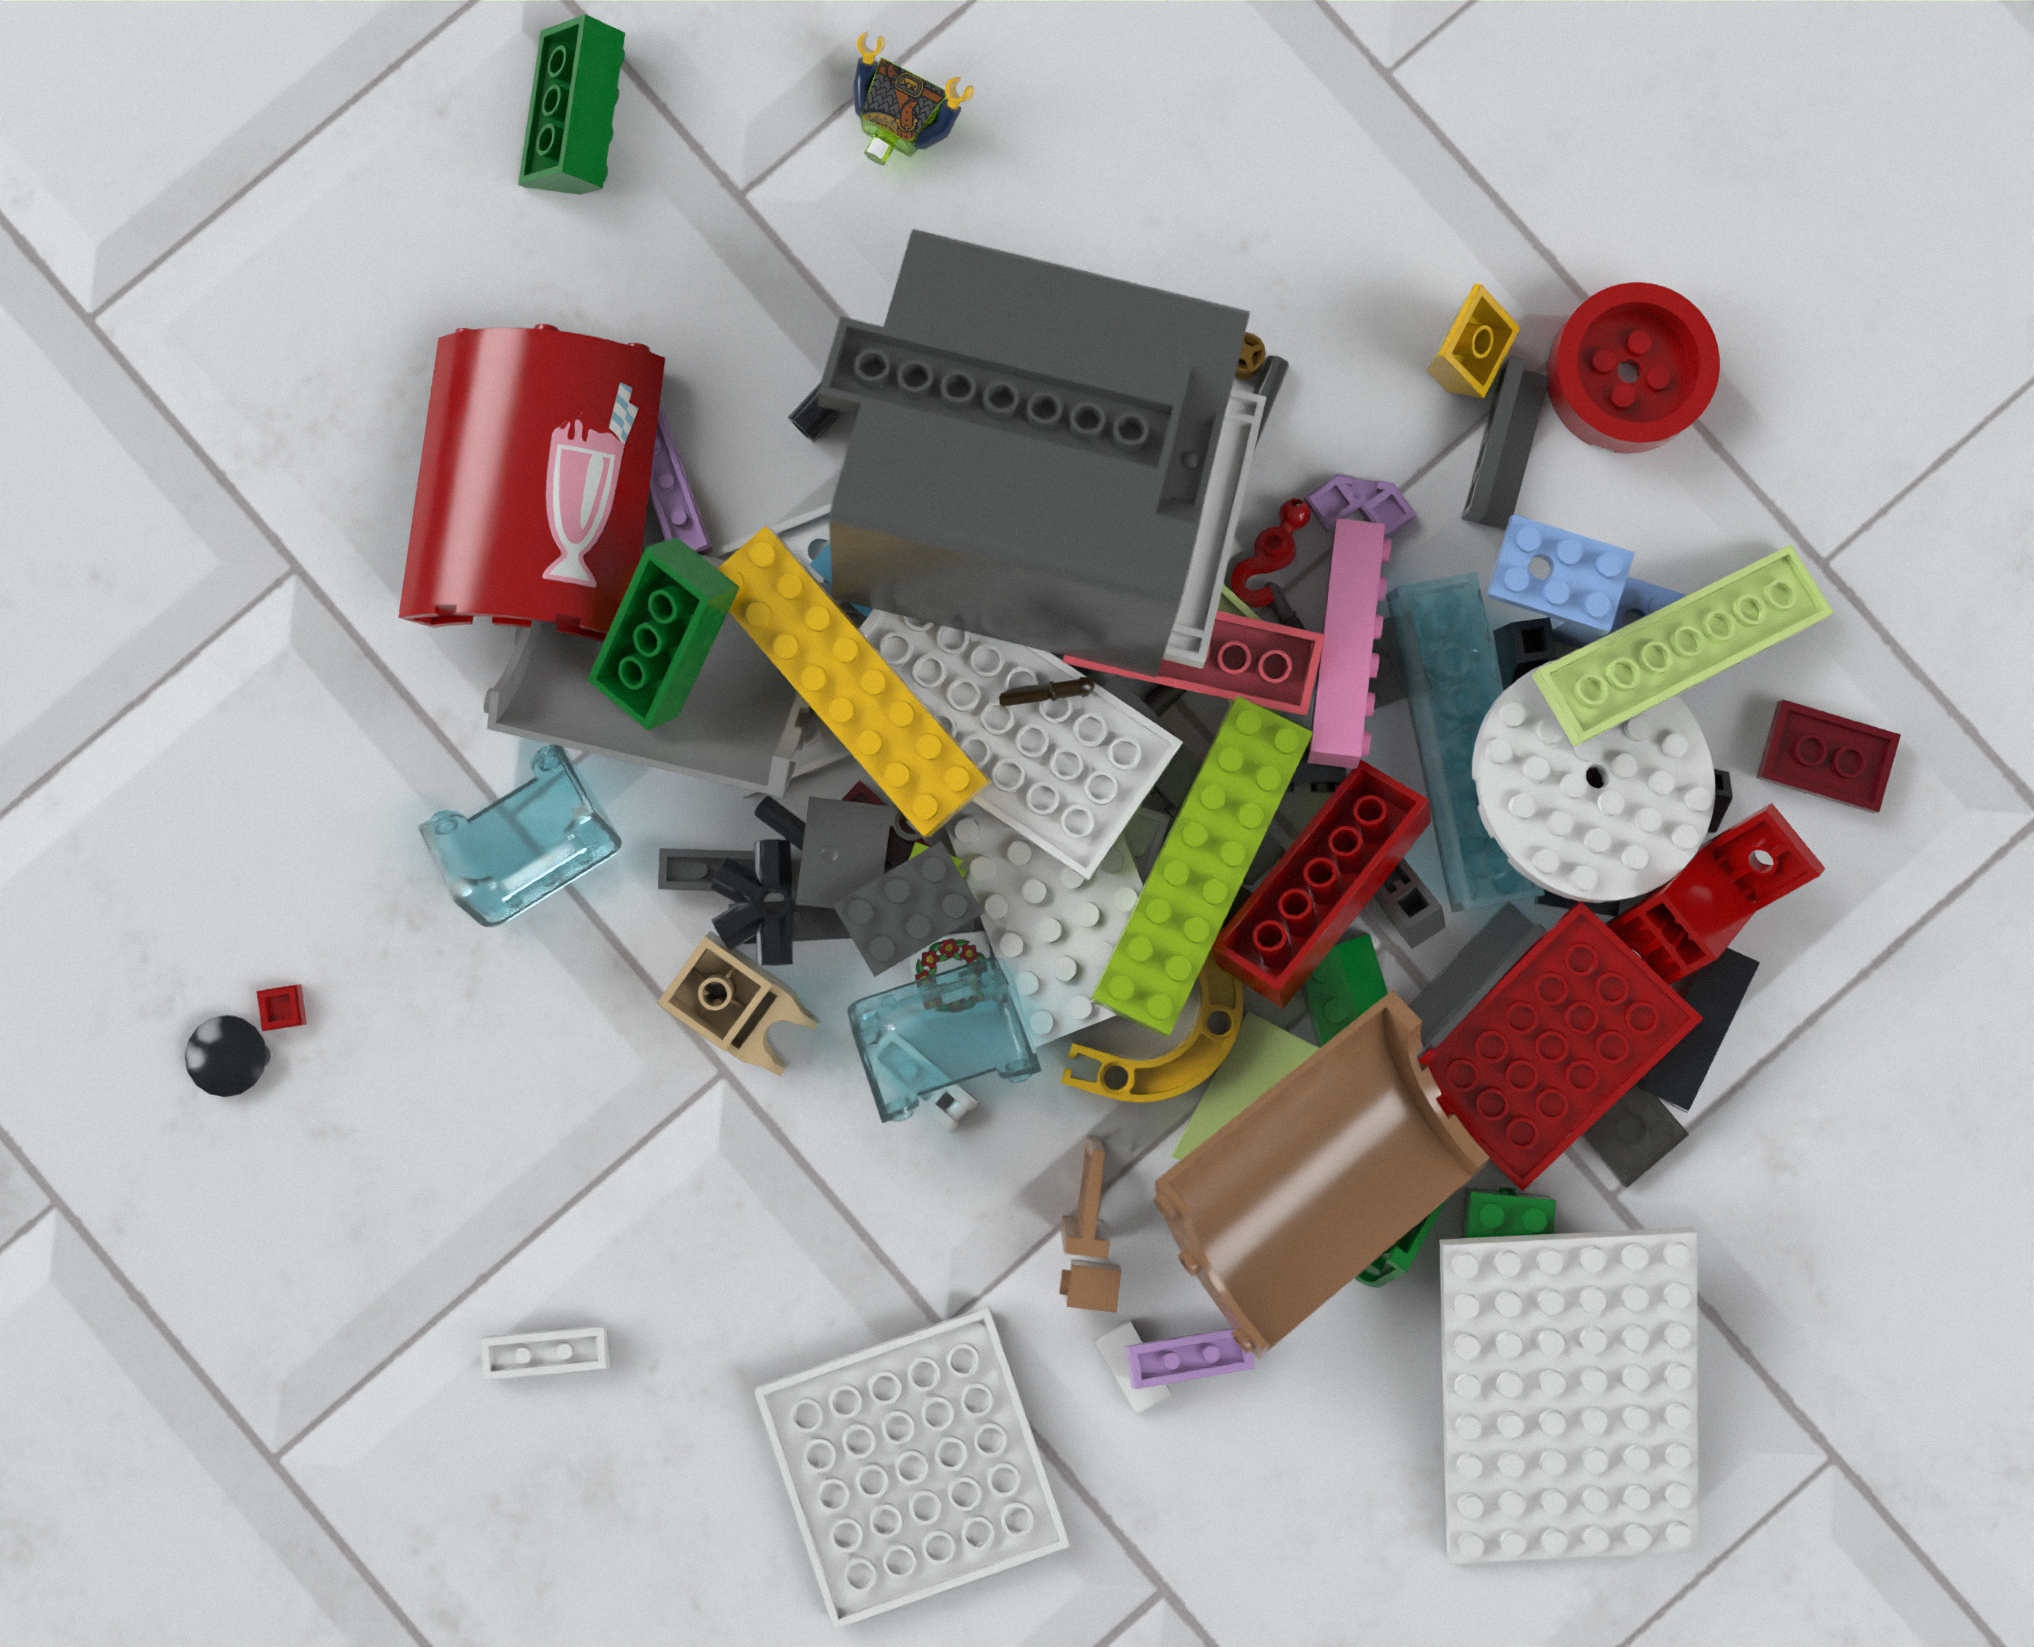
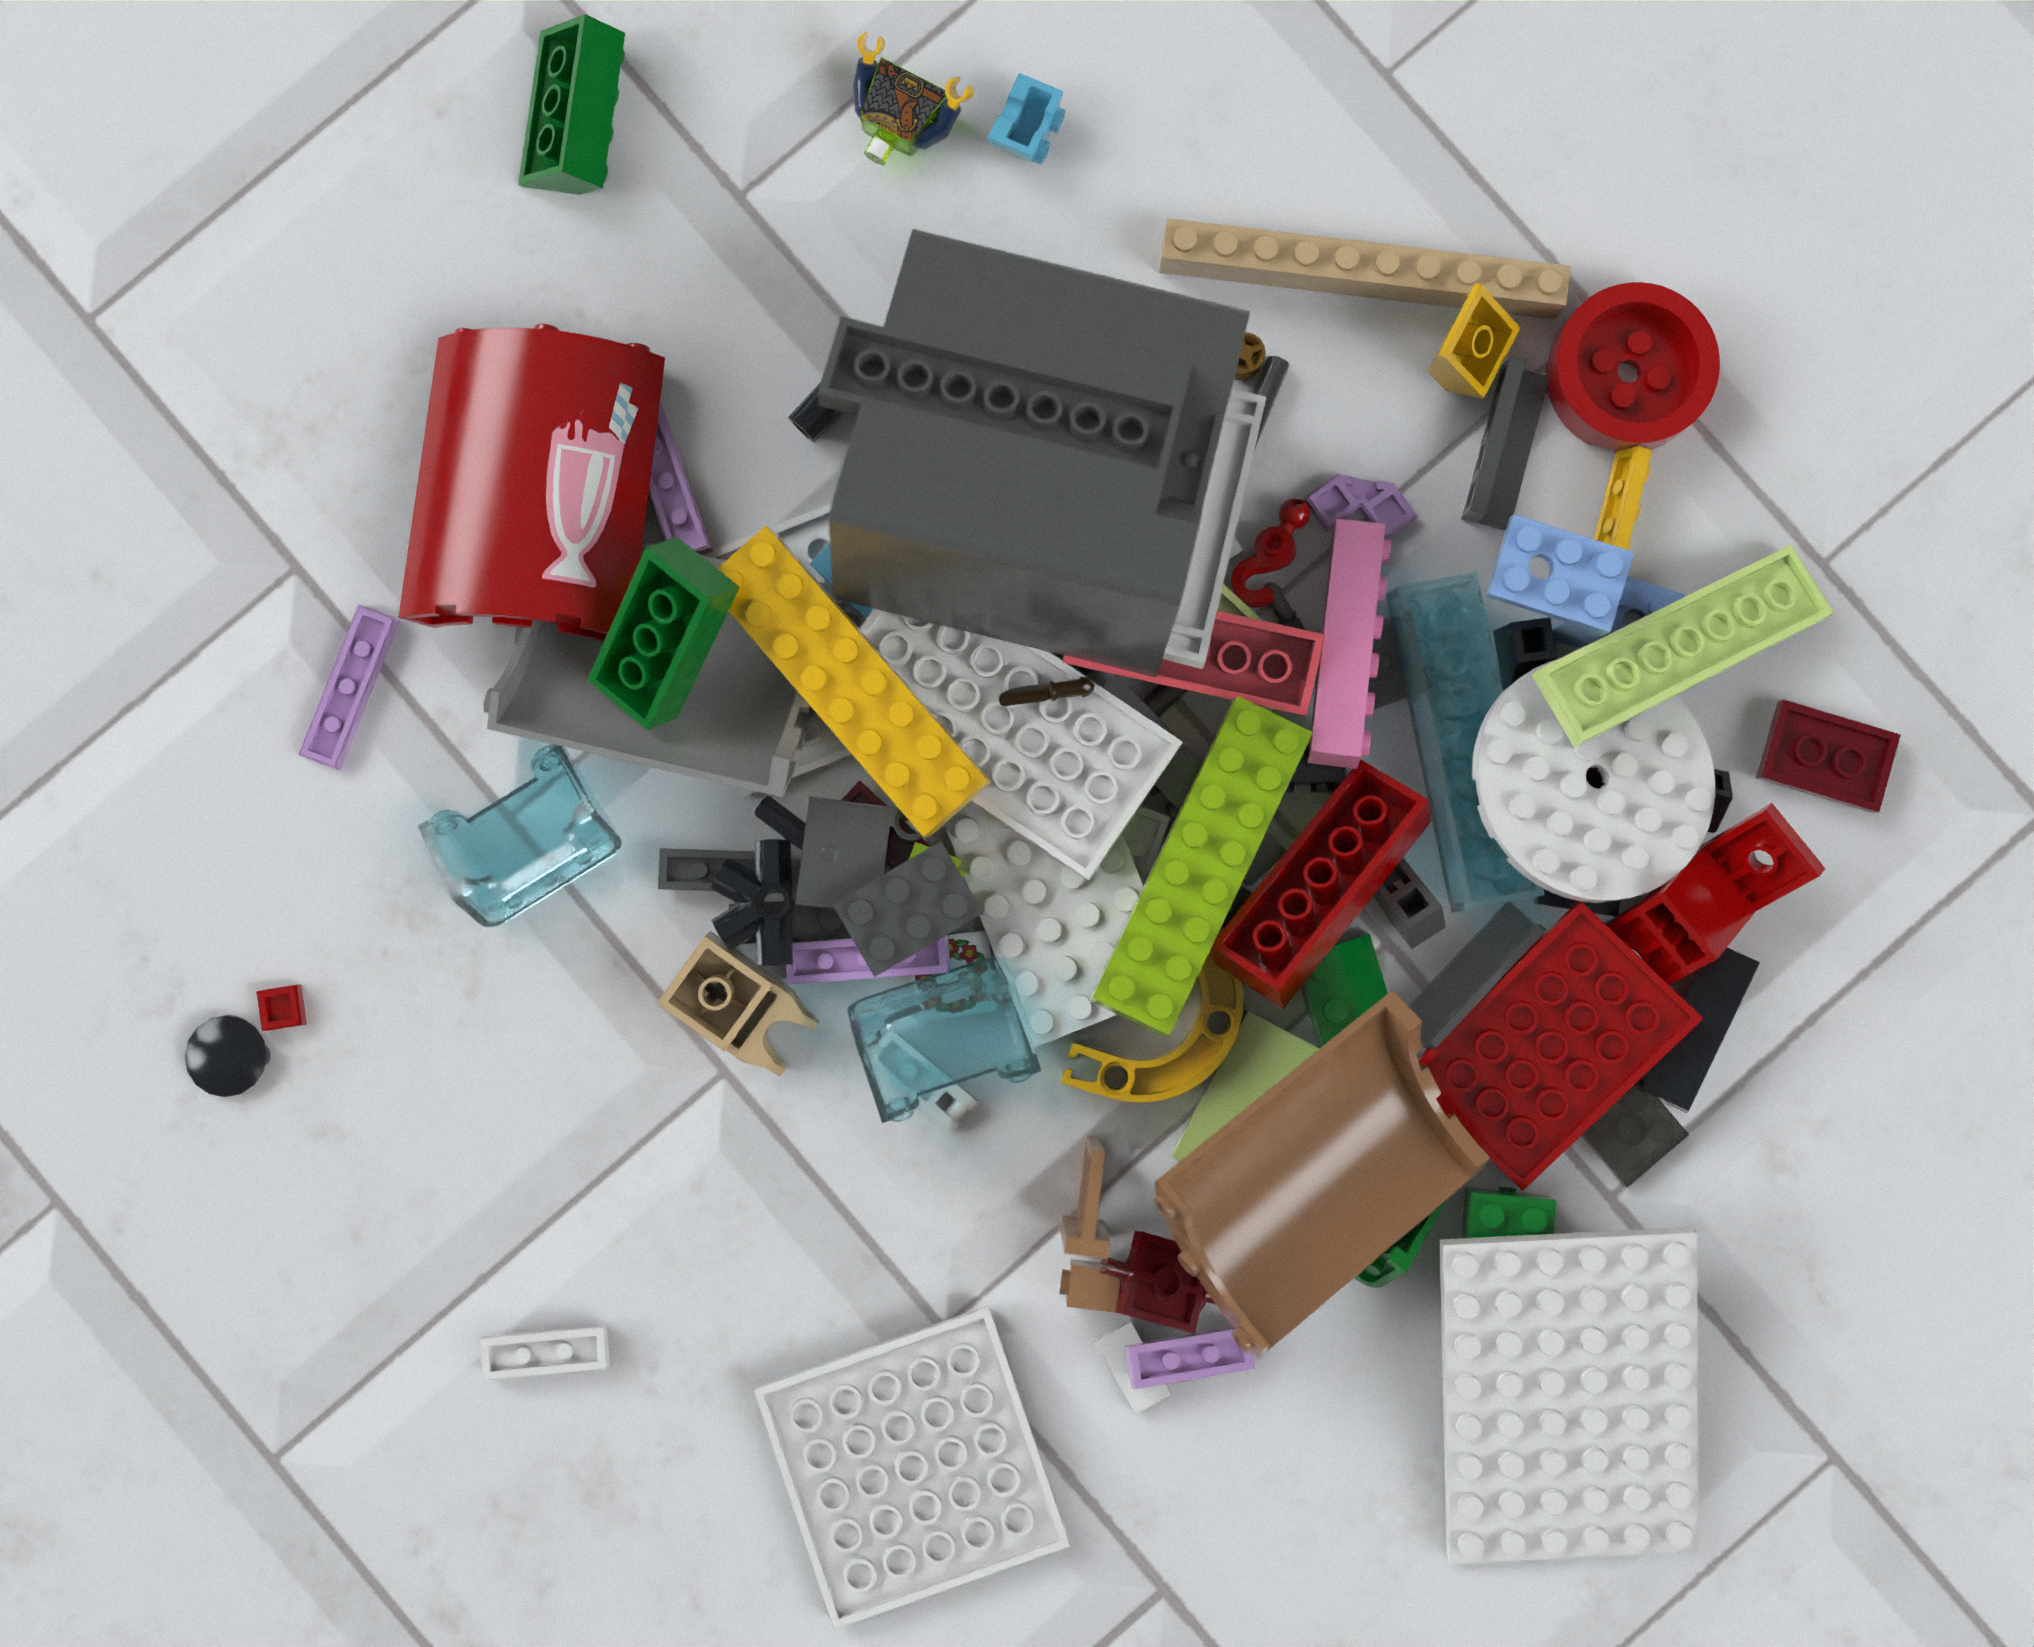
(349, 687): none -> lavender tile
(843, 961): none -> lavender plate
(1028, 119): none -> medium azure cylinder
(1157, 1284): none -> dark red plate
(1360, 268): none -> tan brick
(1623, 496): none -> yellow plate

